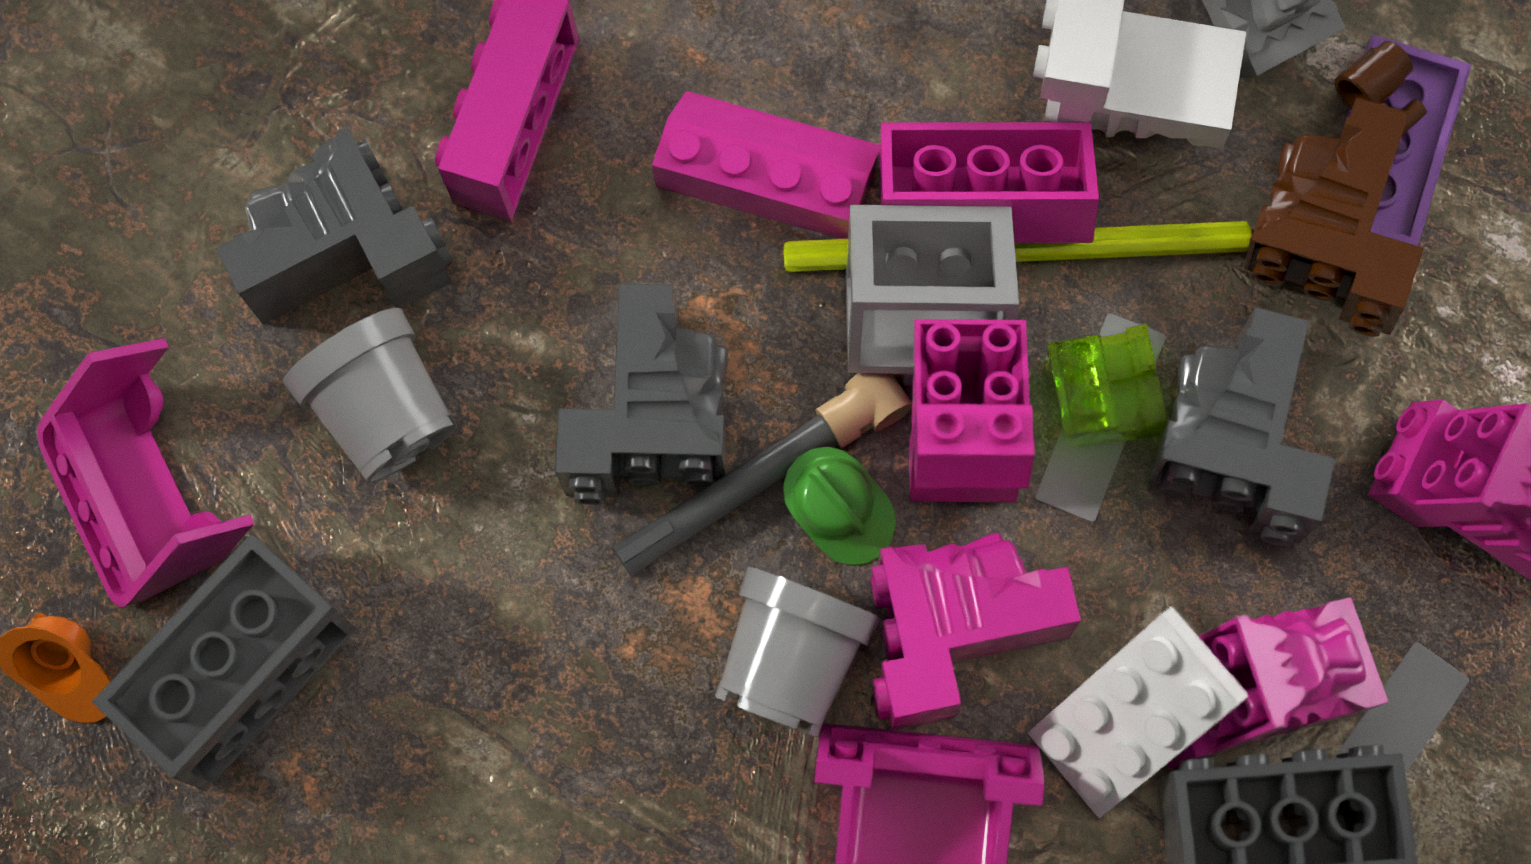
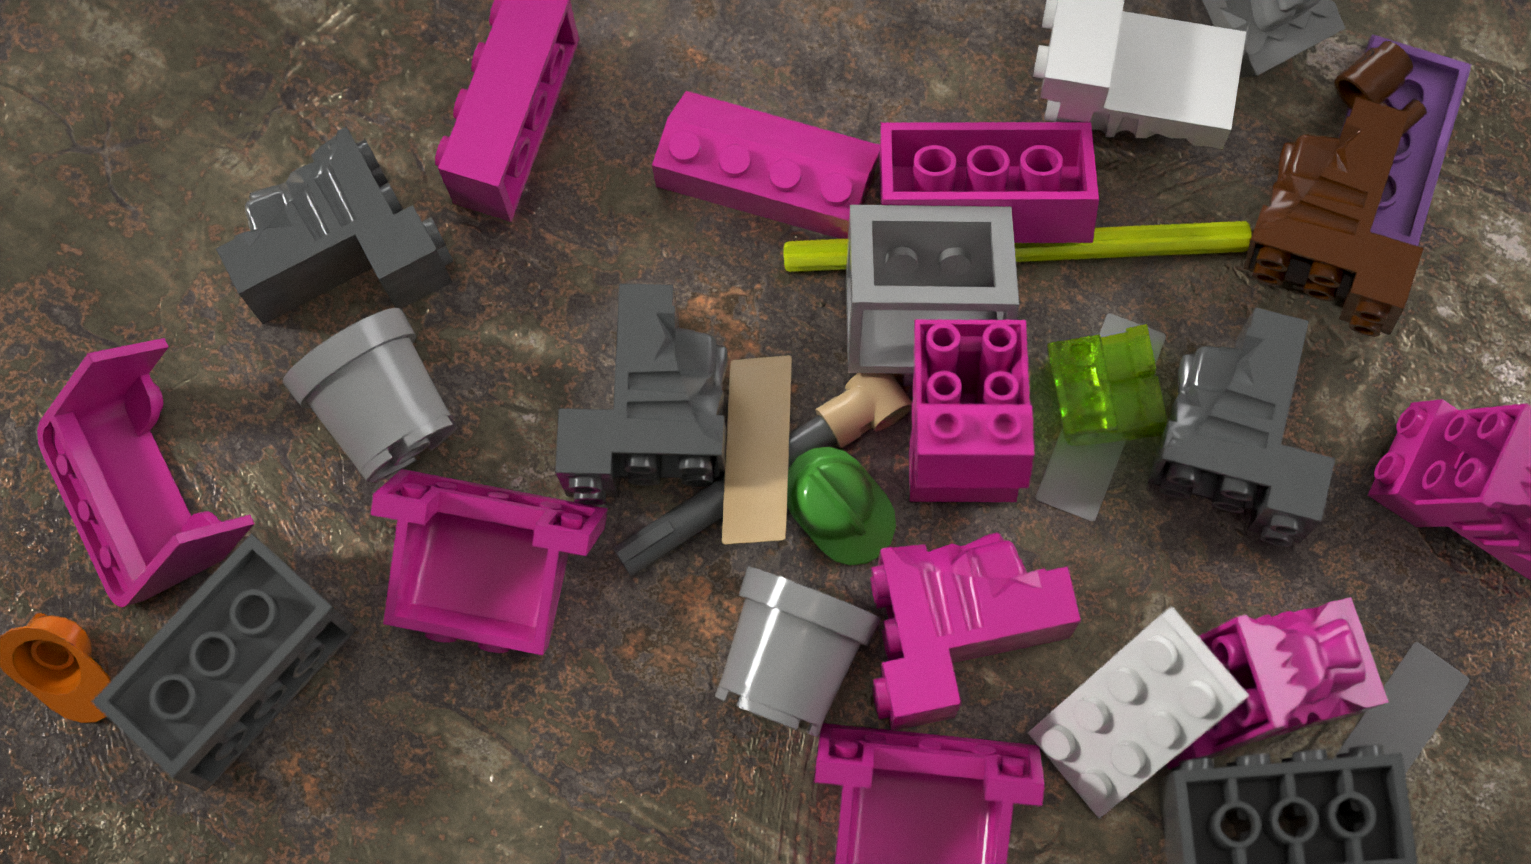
(480, 559): none -> dark pink windscreen
(757, 450): none -> tan sticker

